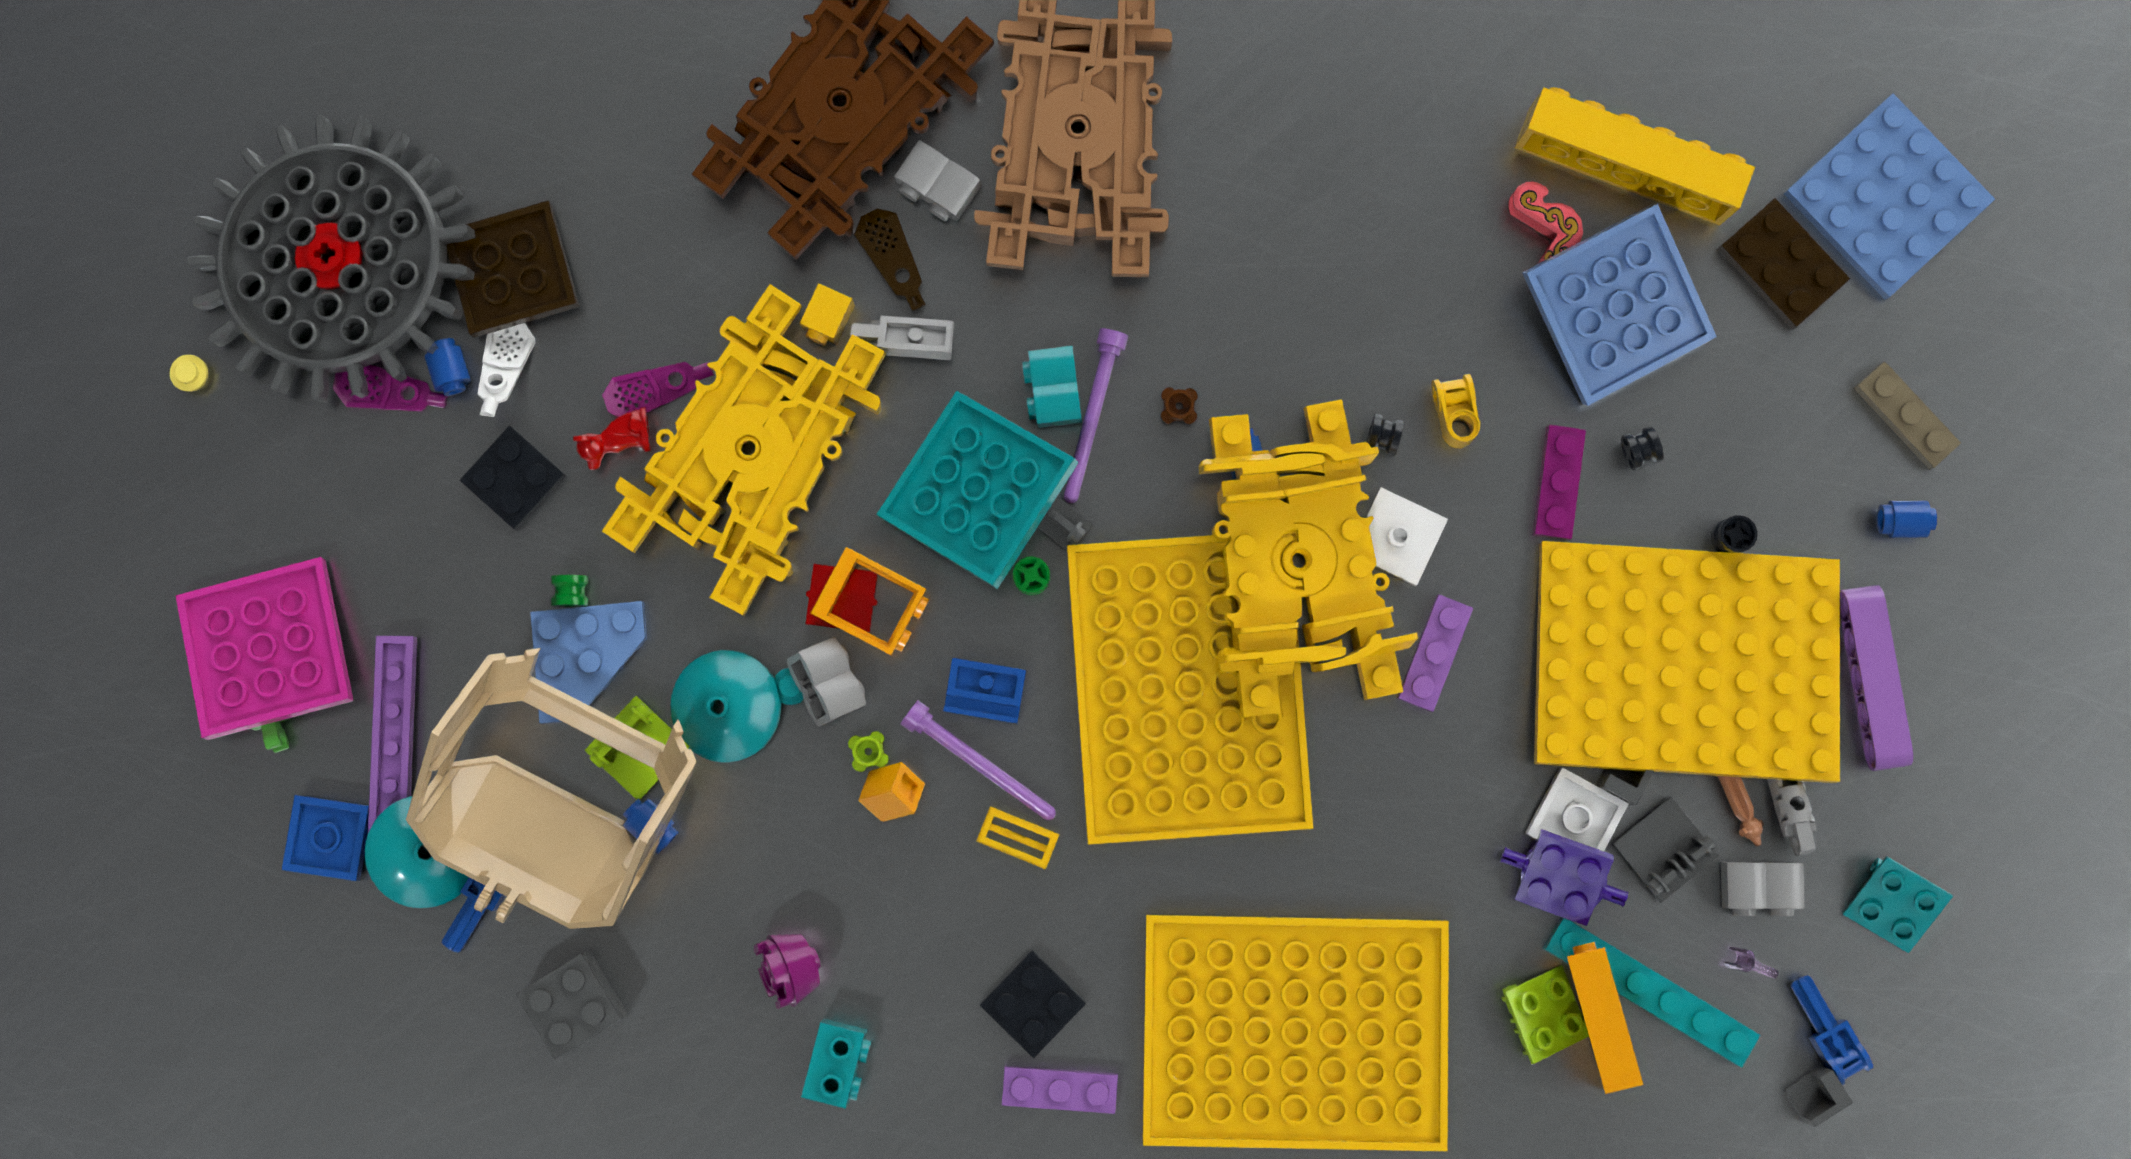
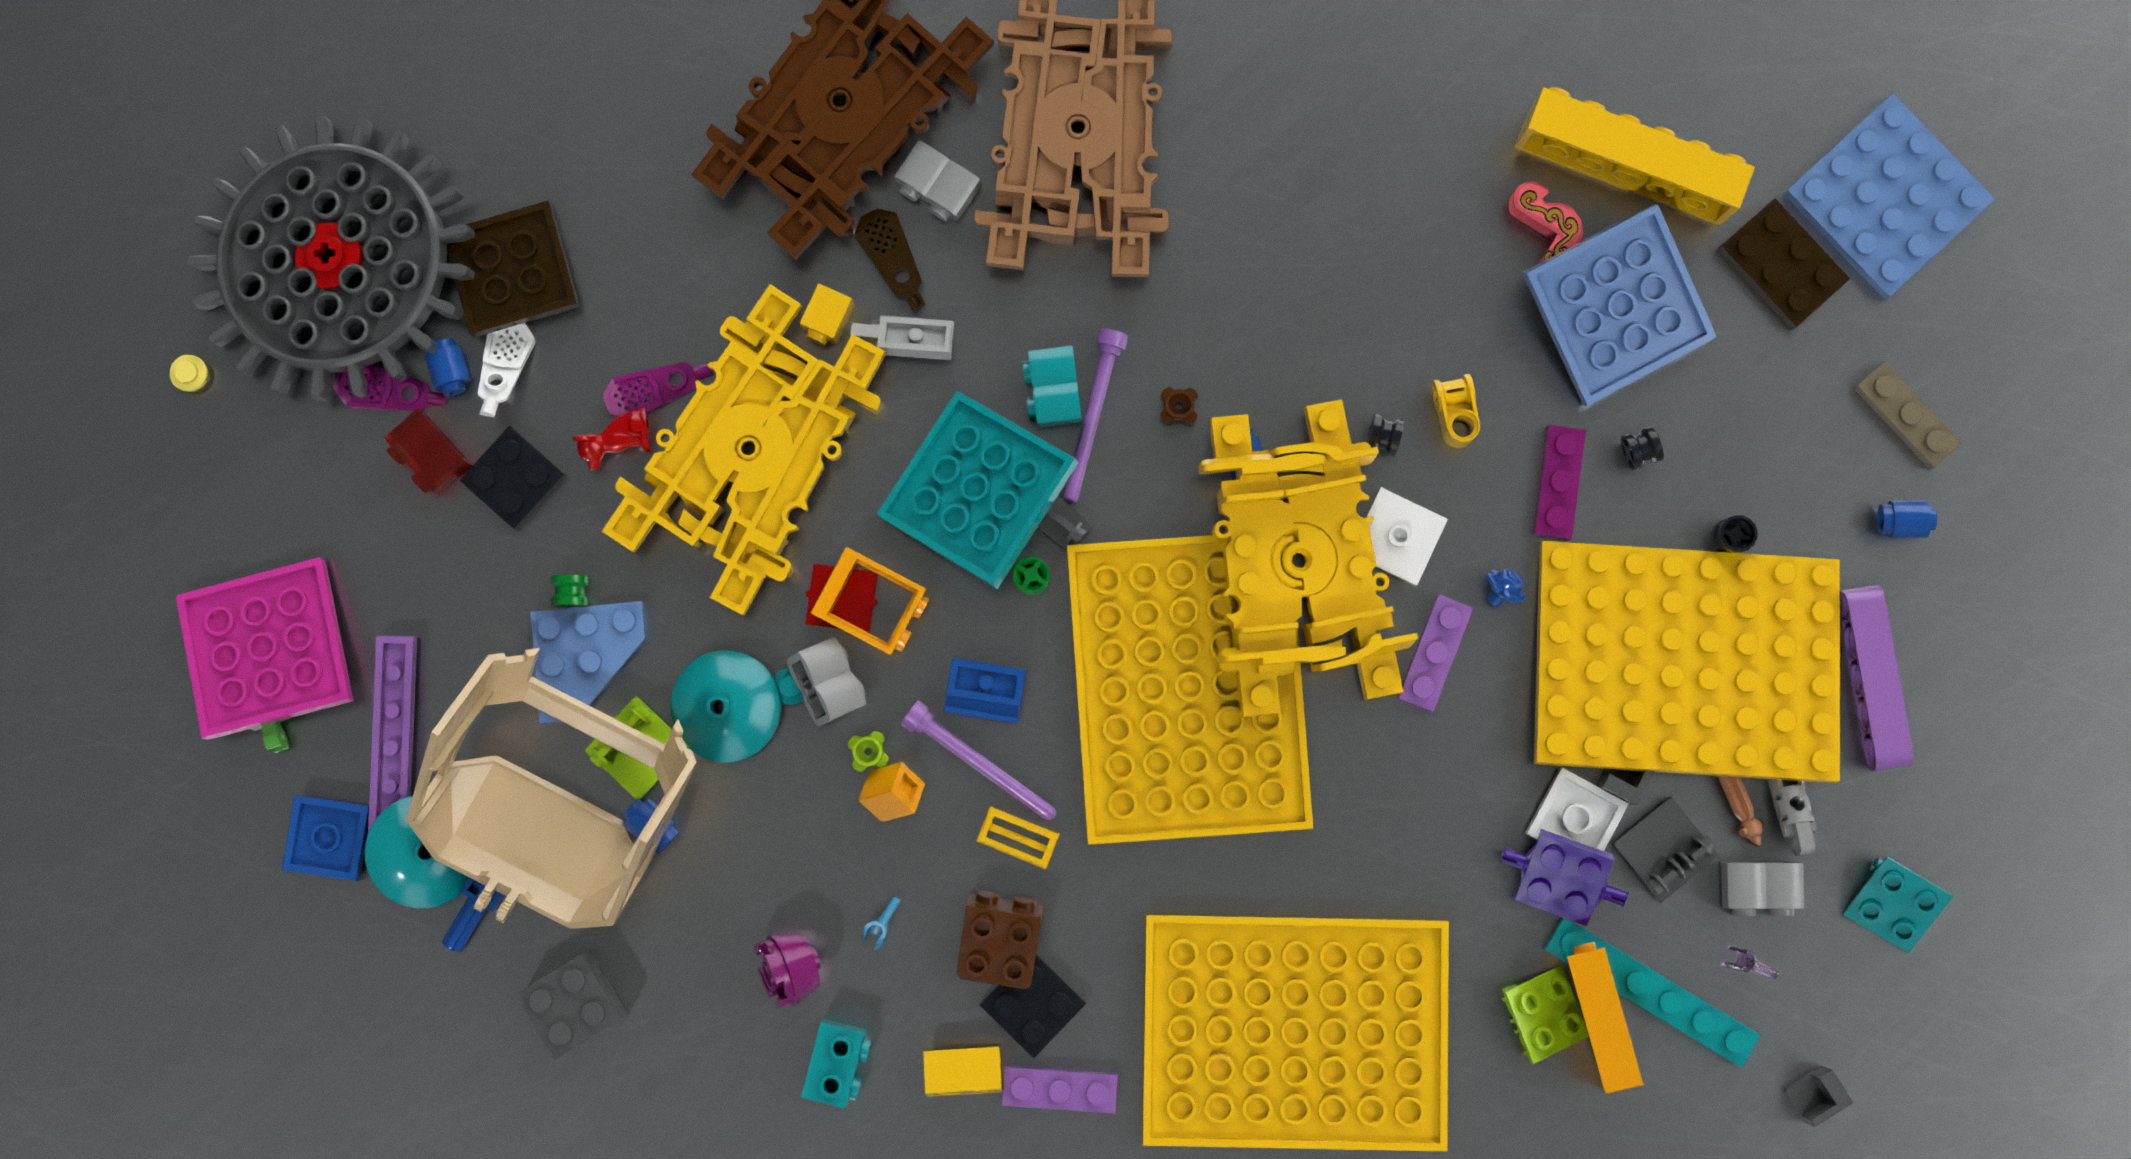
(427, 452): none -> clear red brick
(879, 927): none -> dark azure hand
(962, 1071): none -> yellow hinge
(999, 940): none -> reddish brown bracket
(1505, 586): none -> blue plant
(1833, 1039): blue connector -> none

